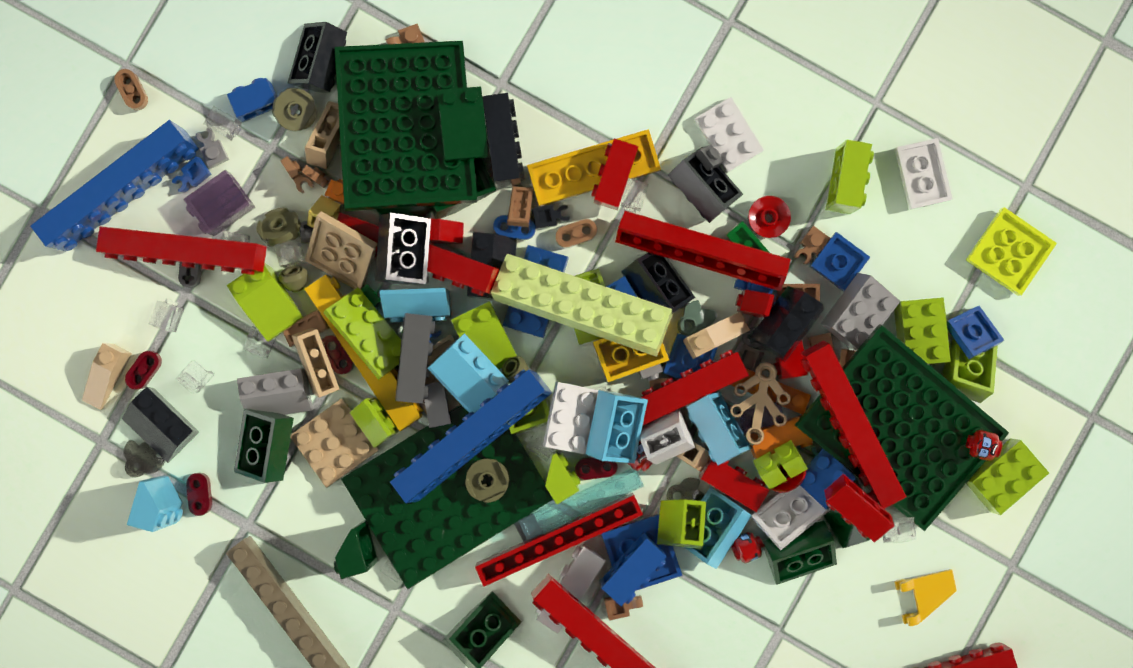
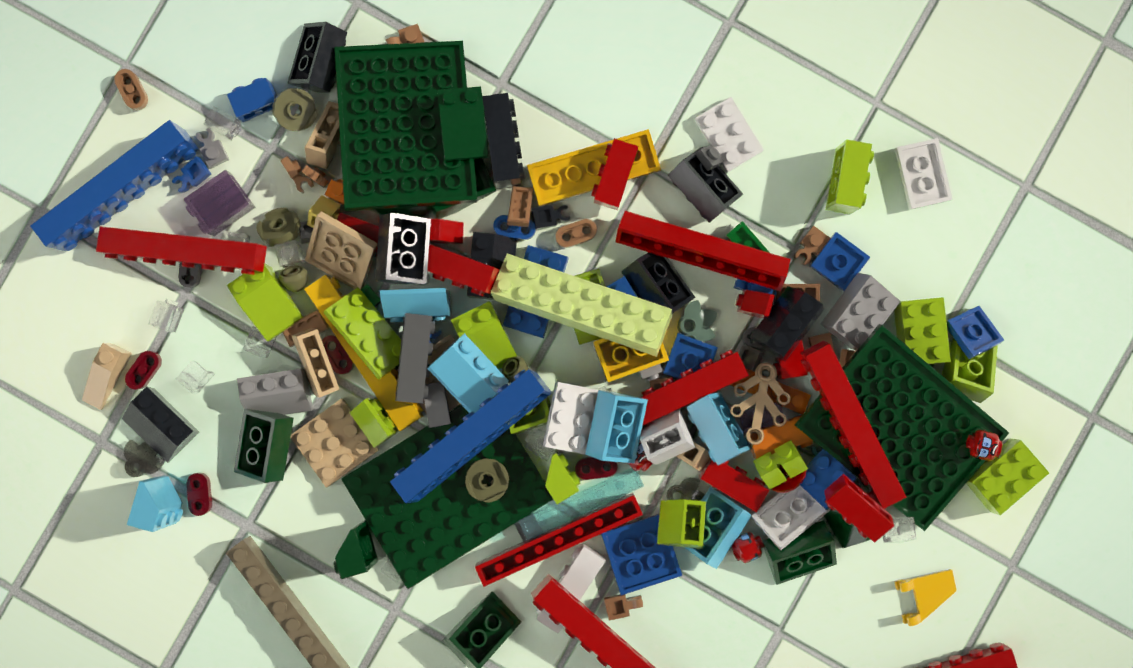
(633, 570): blue brick -> none
(634, 195): clear brick -> none
(716, 335): tan slope -> none
(776, 209): red dish -> none
(1011, 251): neon yellow plate -> none

